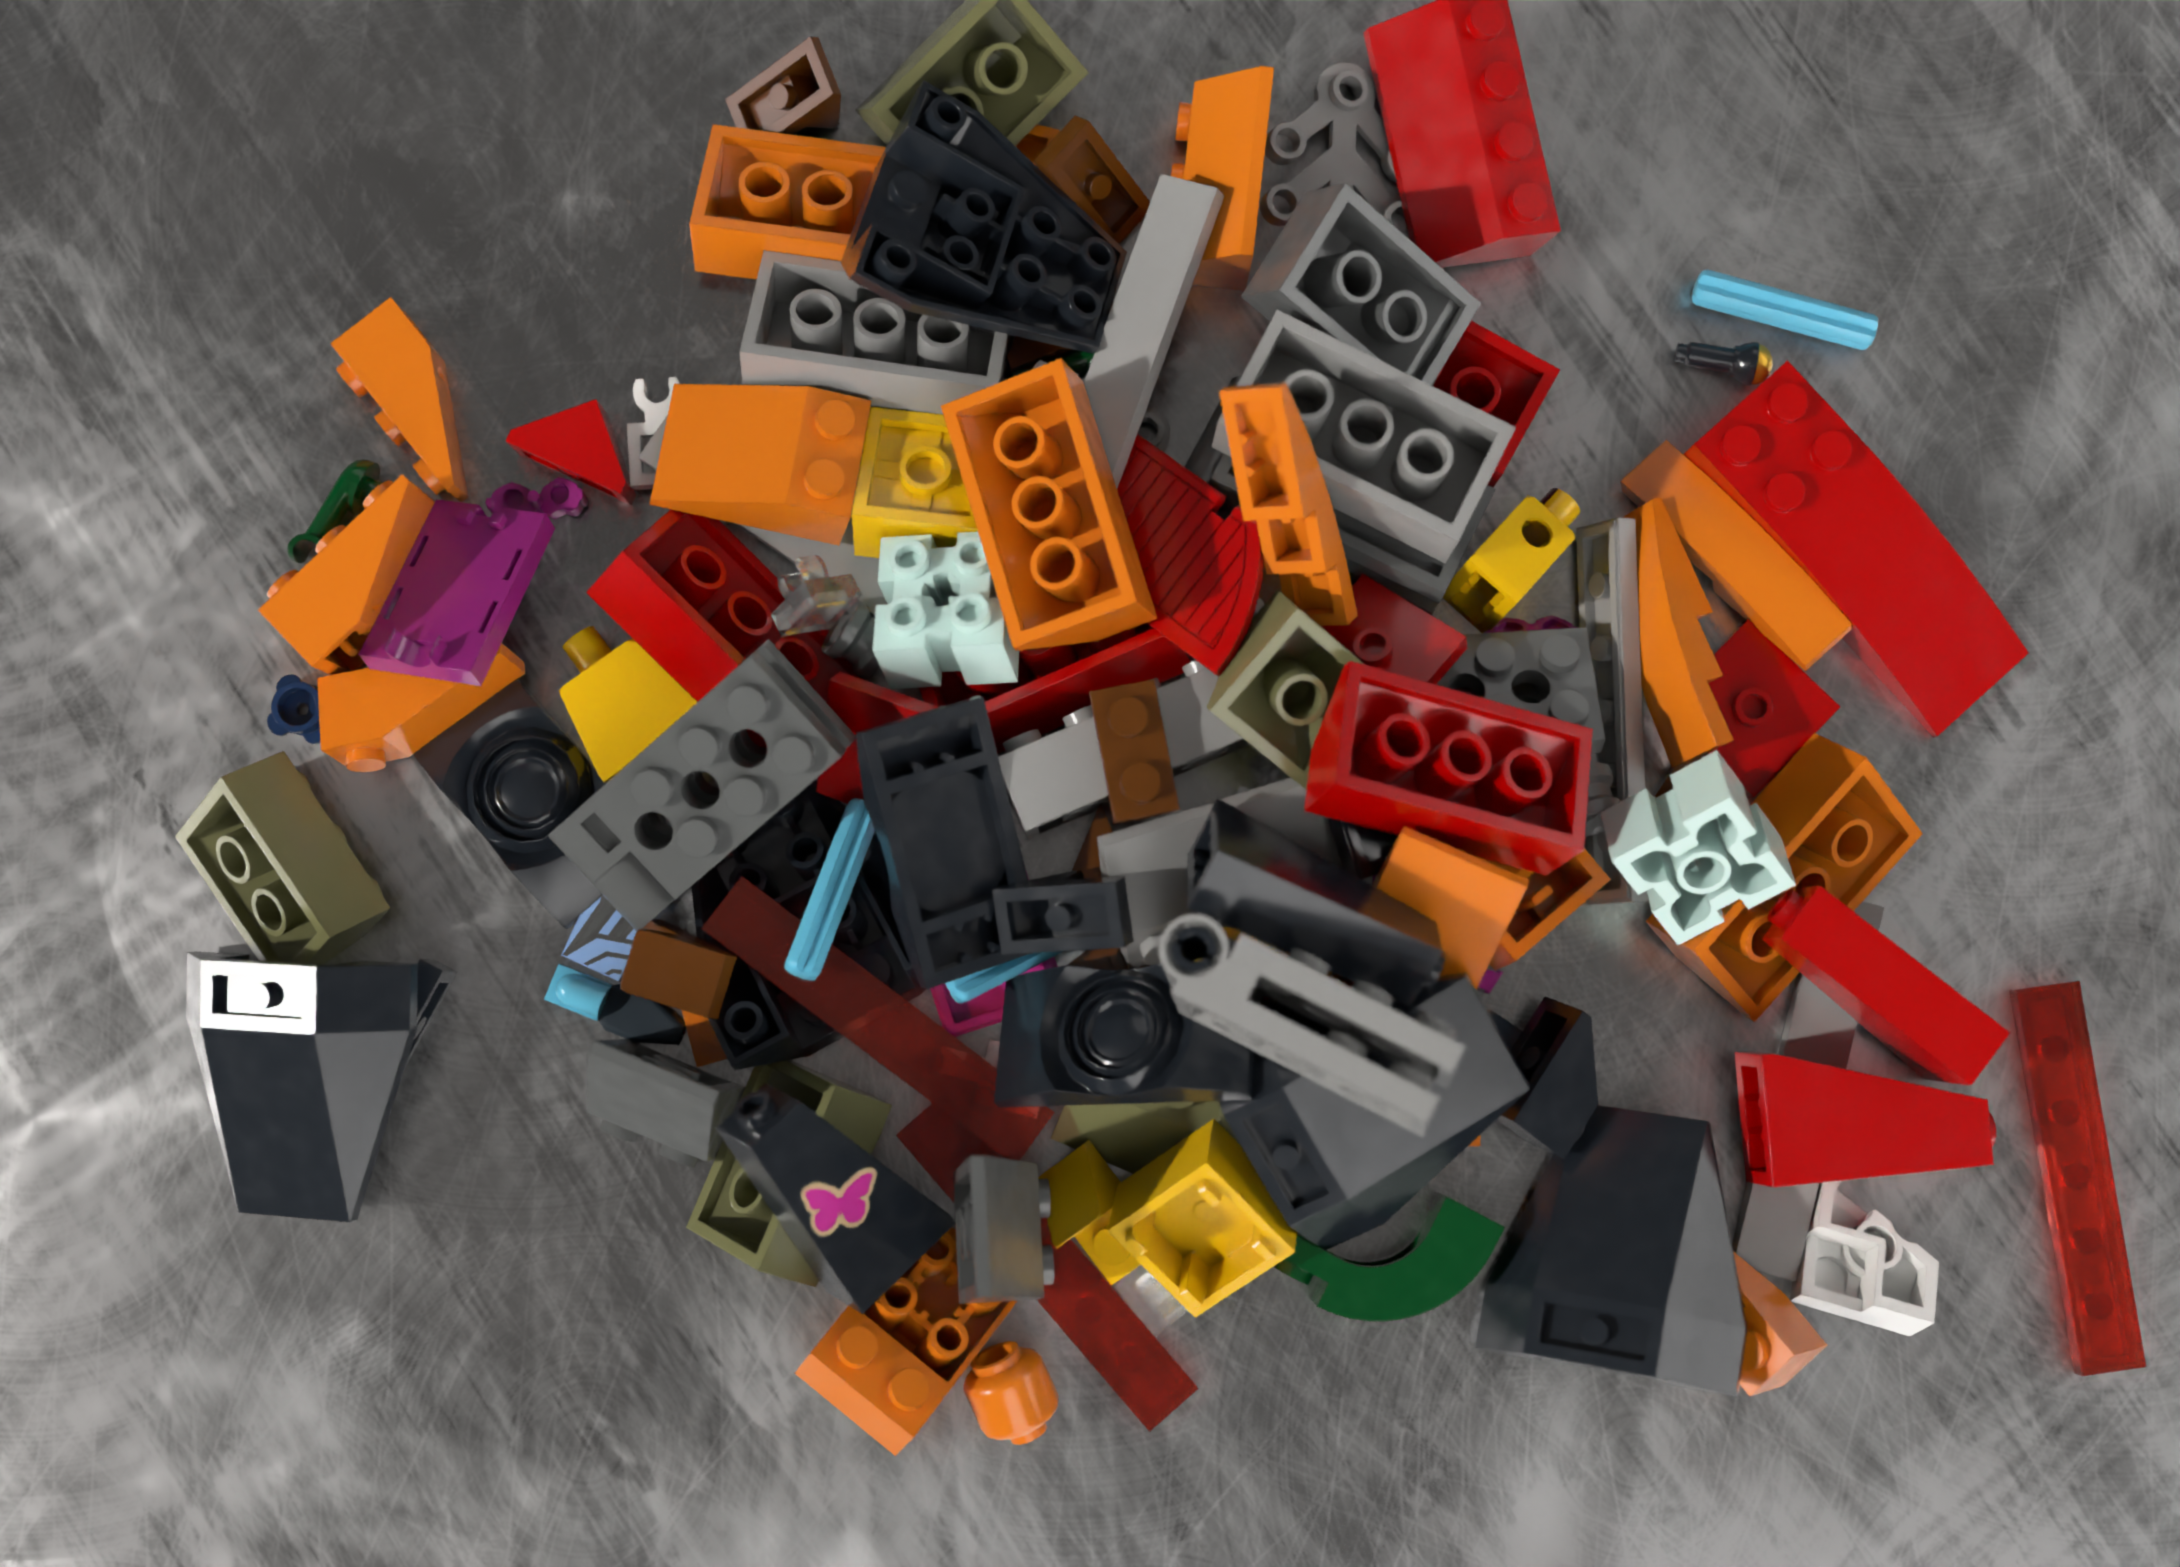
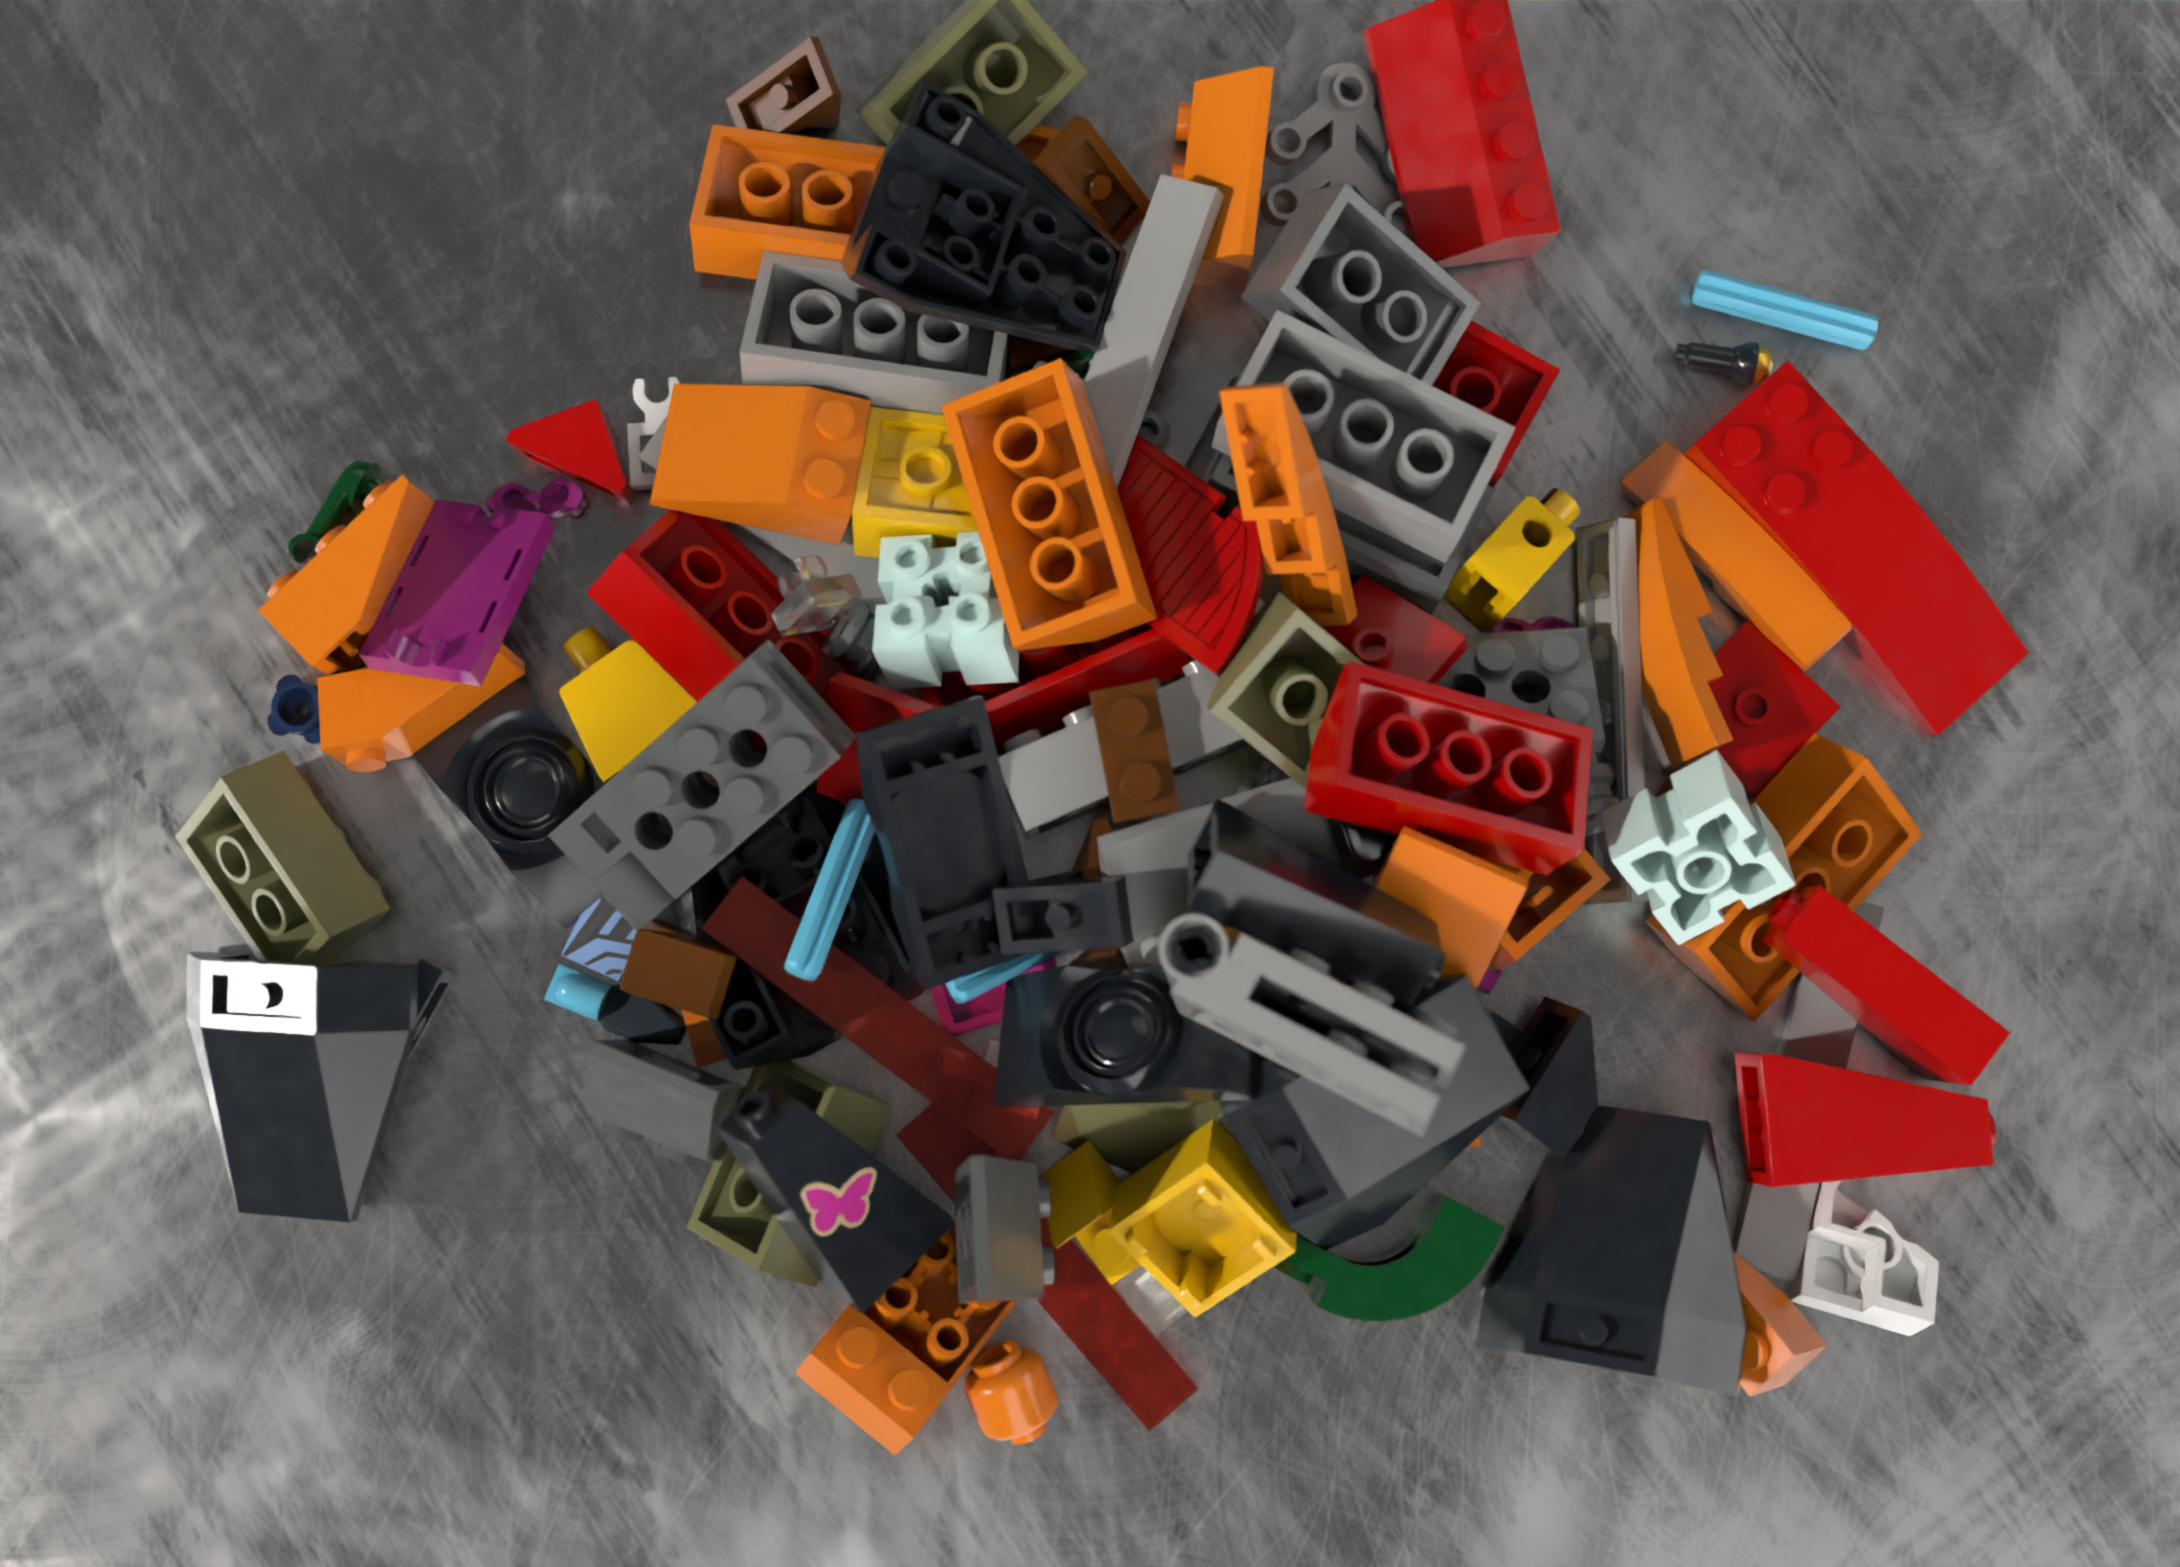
(411, 385): orange slope -> none
(2077, 1178): clear red tile -> none

